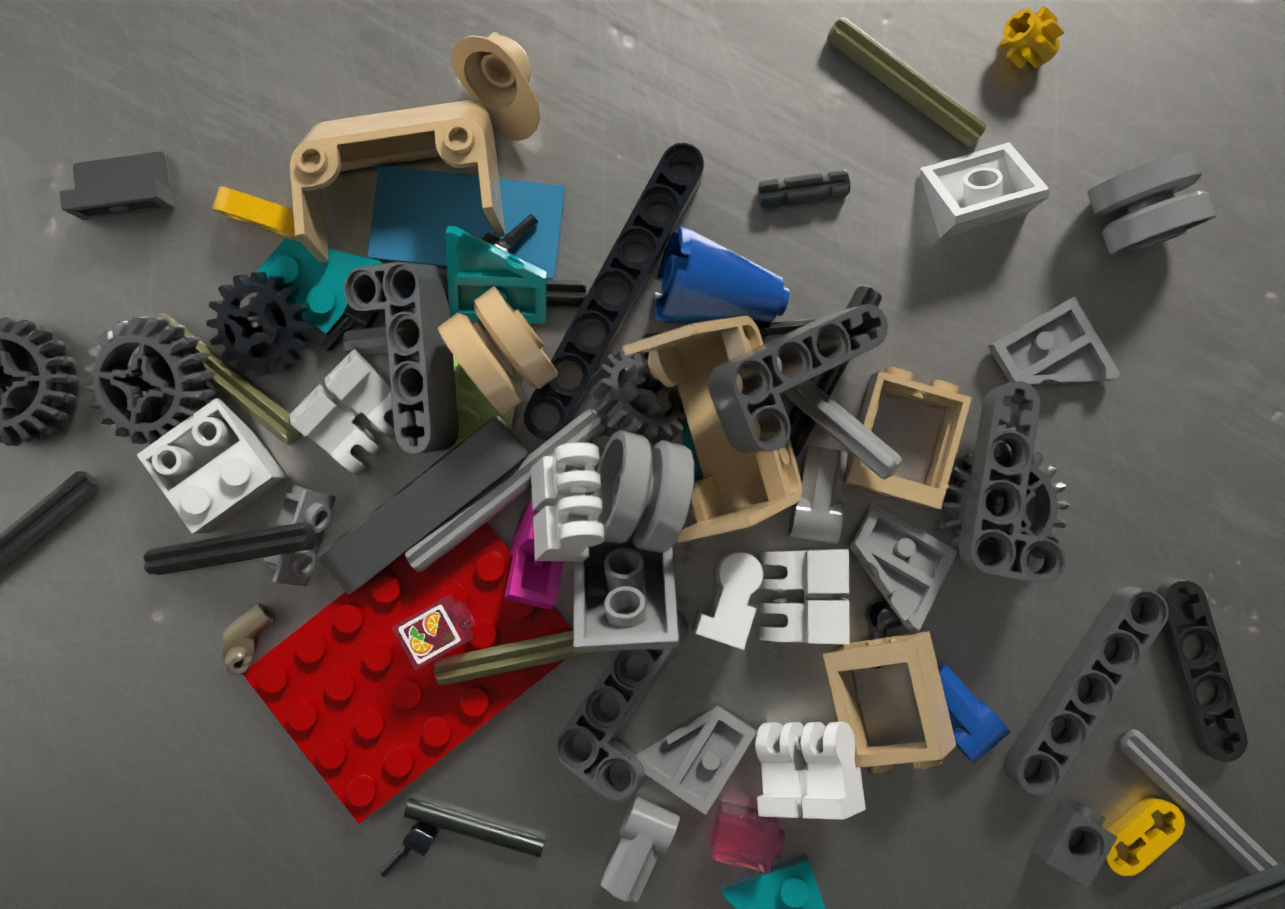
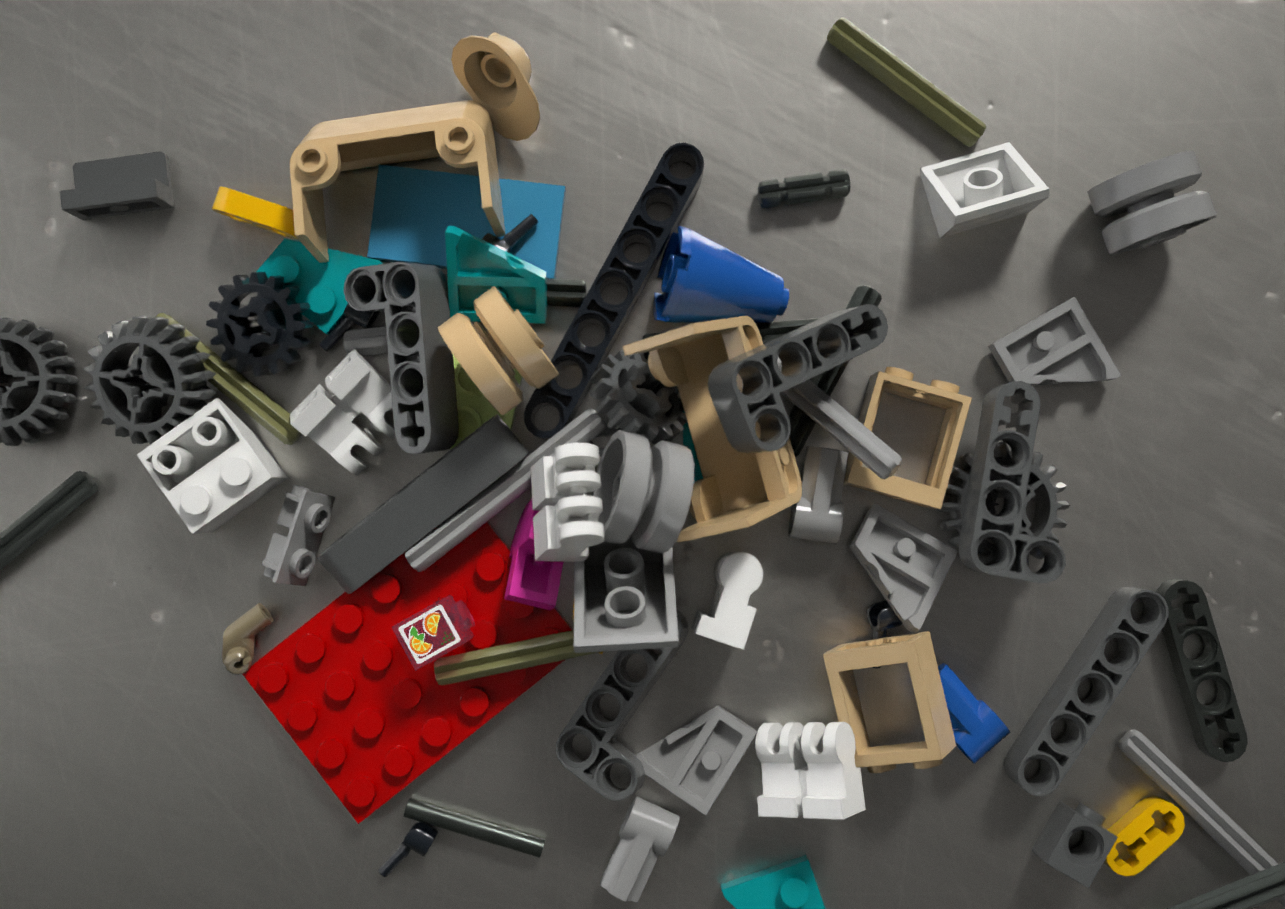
(230, 549): pearl dark grey axle -> none
(745, 838): clear pink brick -> none
(820, 615): white legs -> none
(1031, 37): yellow gear -> none

